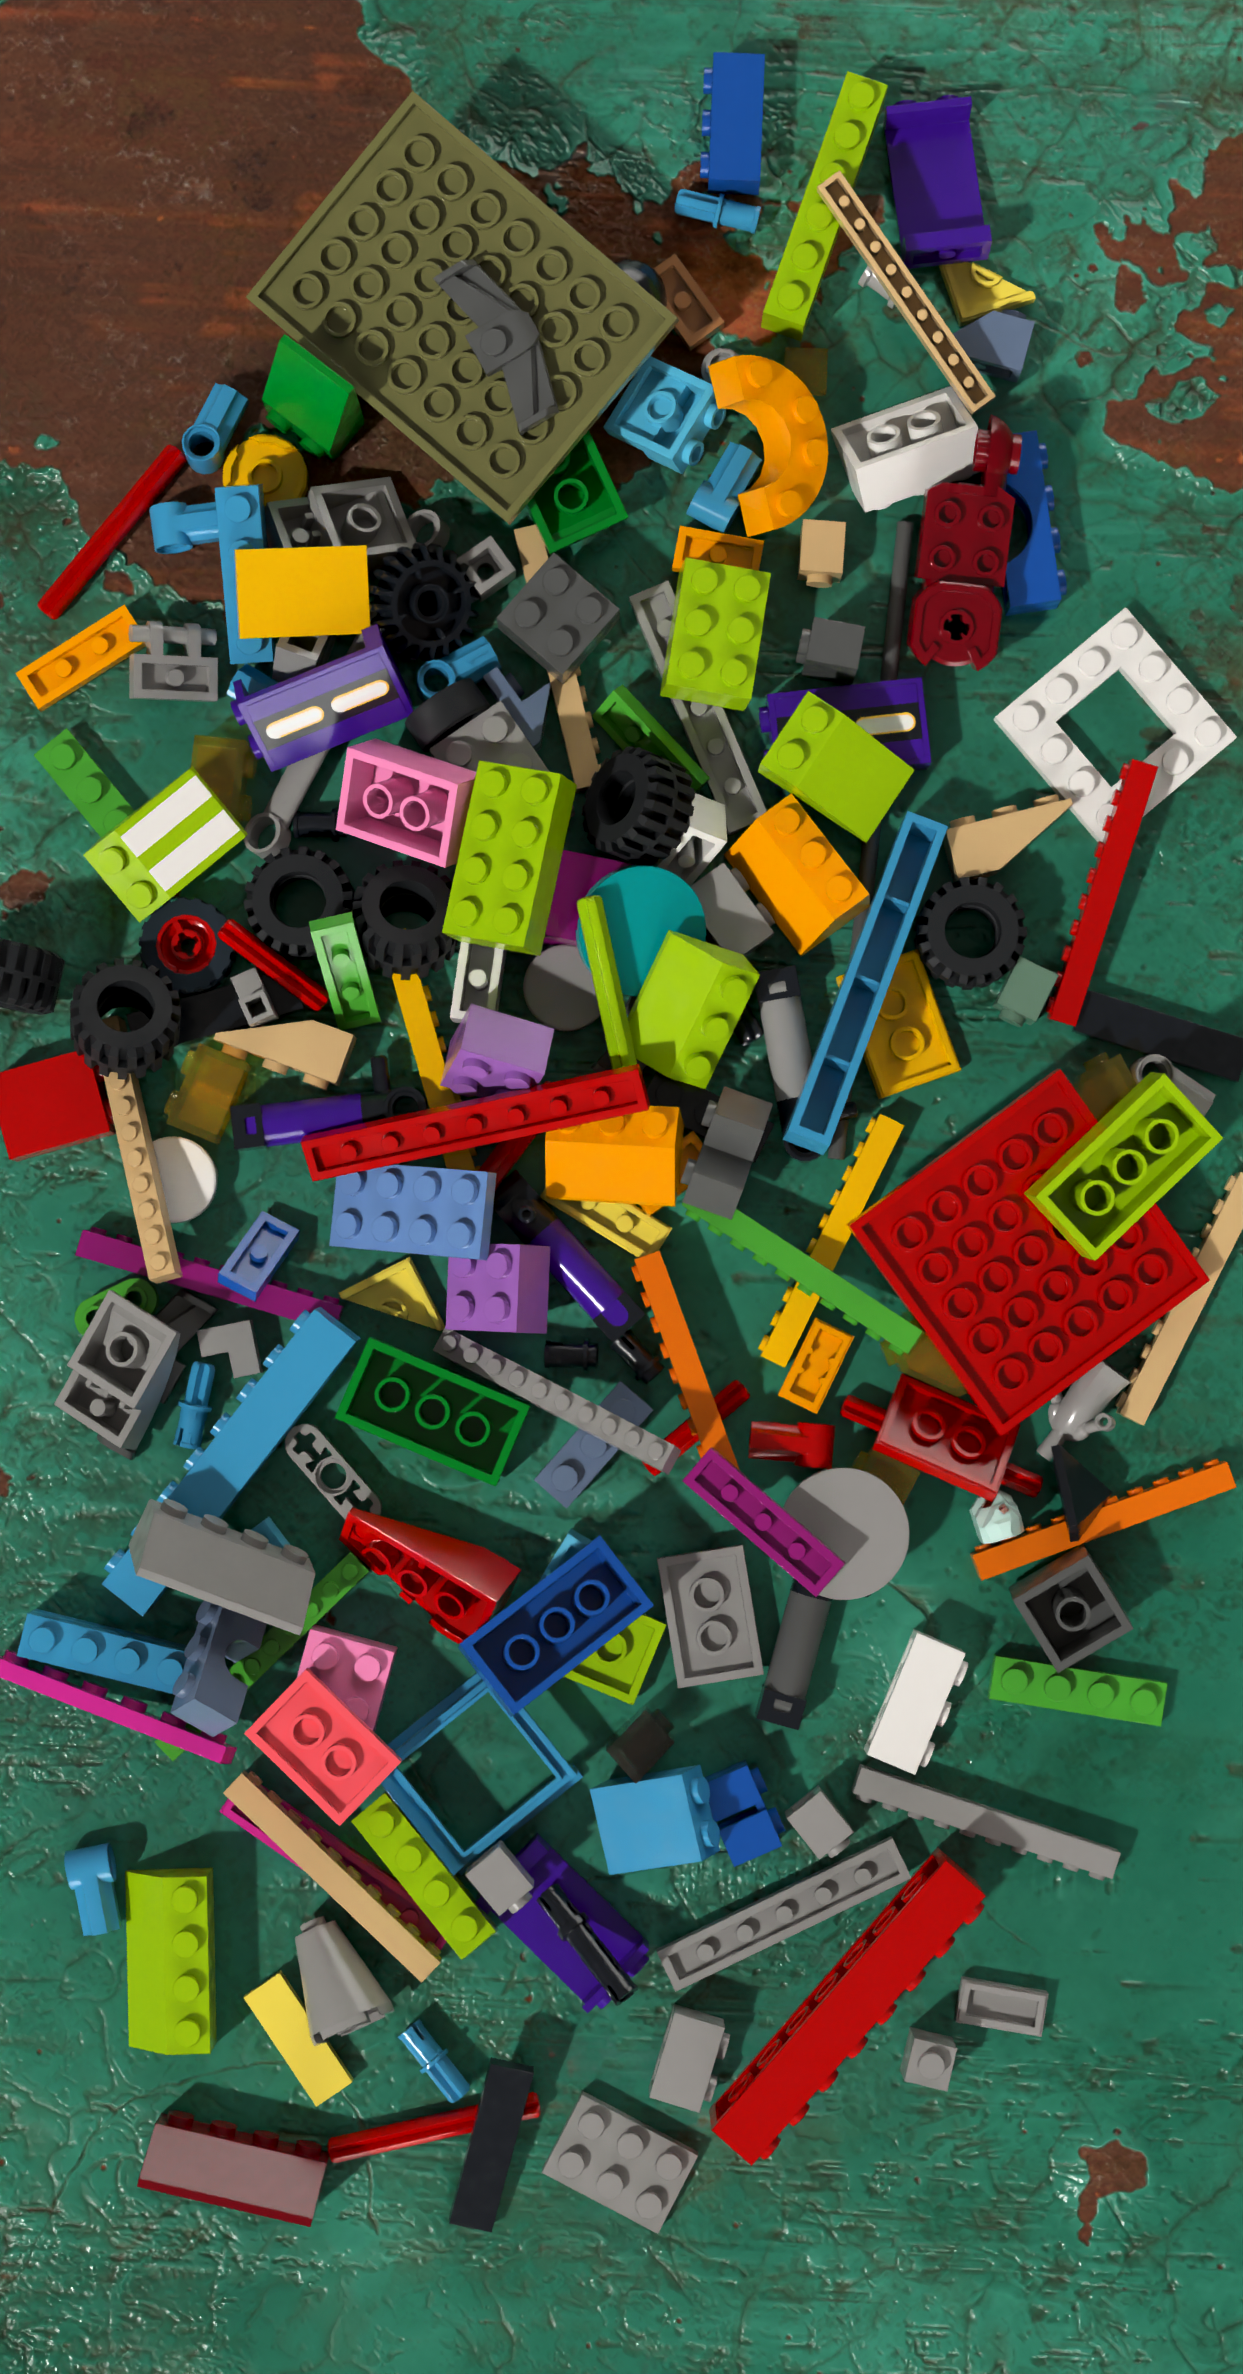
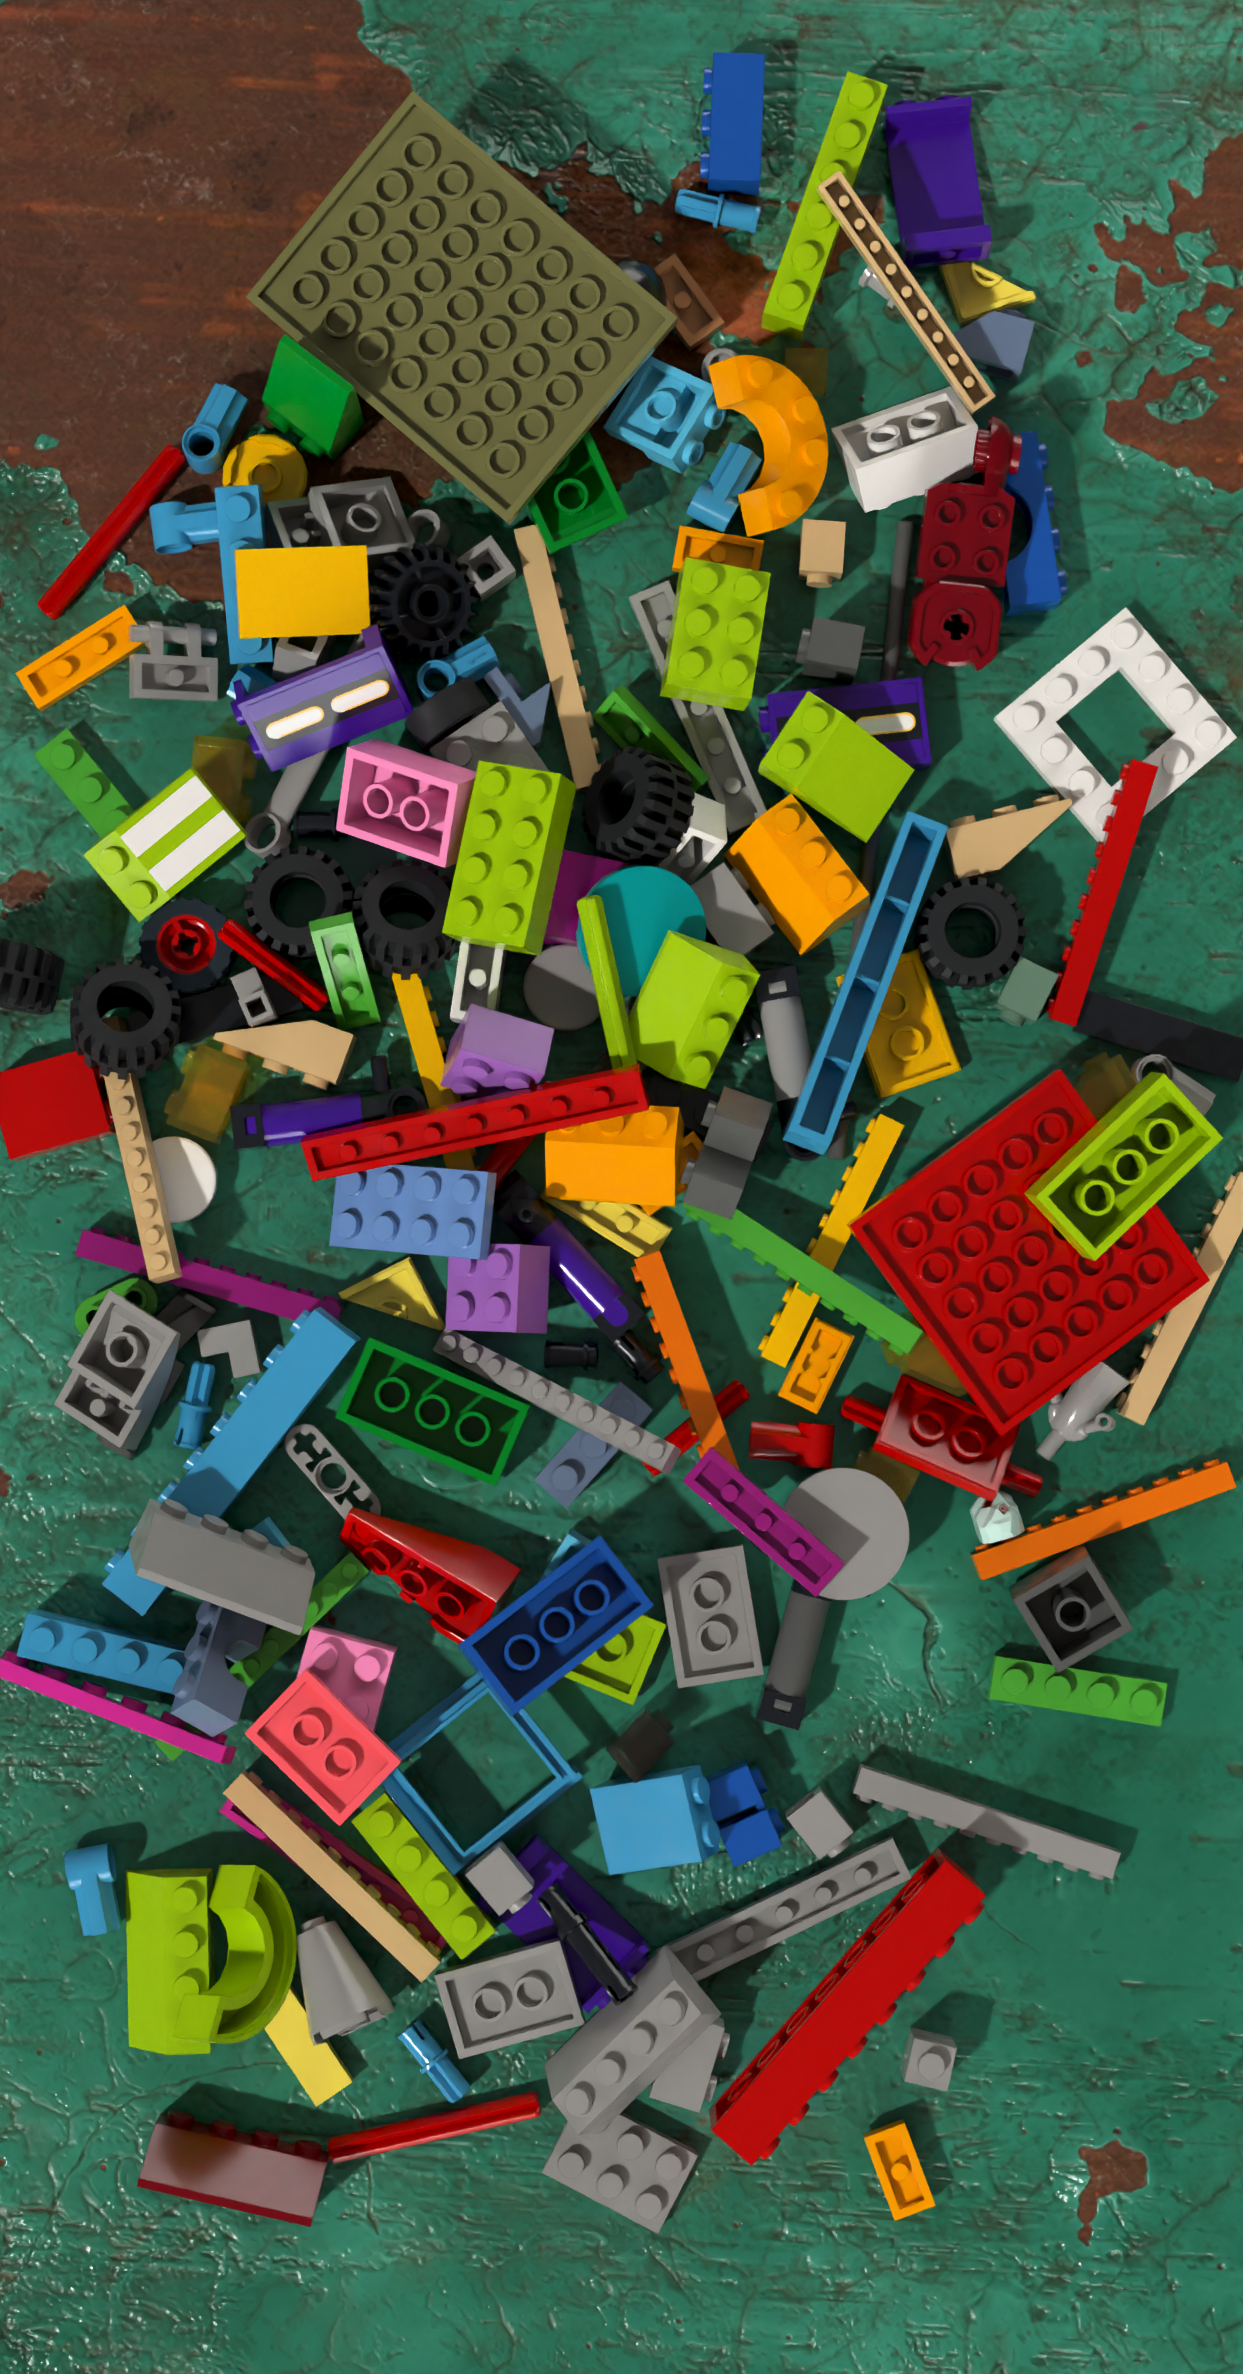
(257, 1965): none -> lime brick
(258, 1256): plate -> none
(491, 2144): black tile -> none
(503, 341): dark grey plate -> none
(510, 1997): none -> light grey plate
(558, 618): dark grey brick -> none
(628, 2044): none -> light grey slope
(899, 2169): none -> light orange plate
(916, 1702): white brick -> none
(1001, 2006): light grey tile -> none
(1079, 1492): black slope -> none

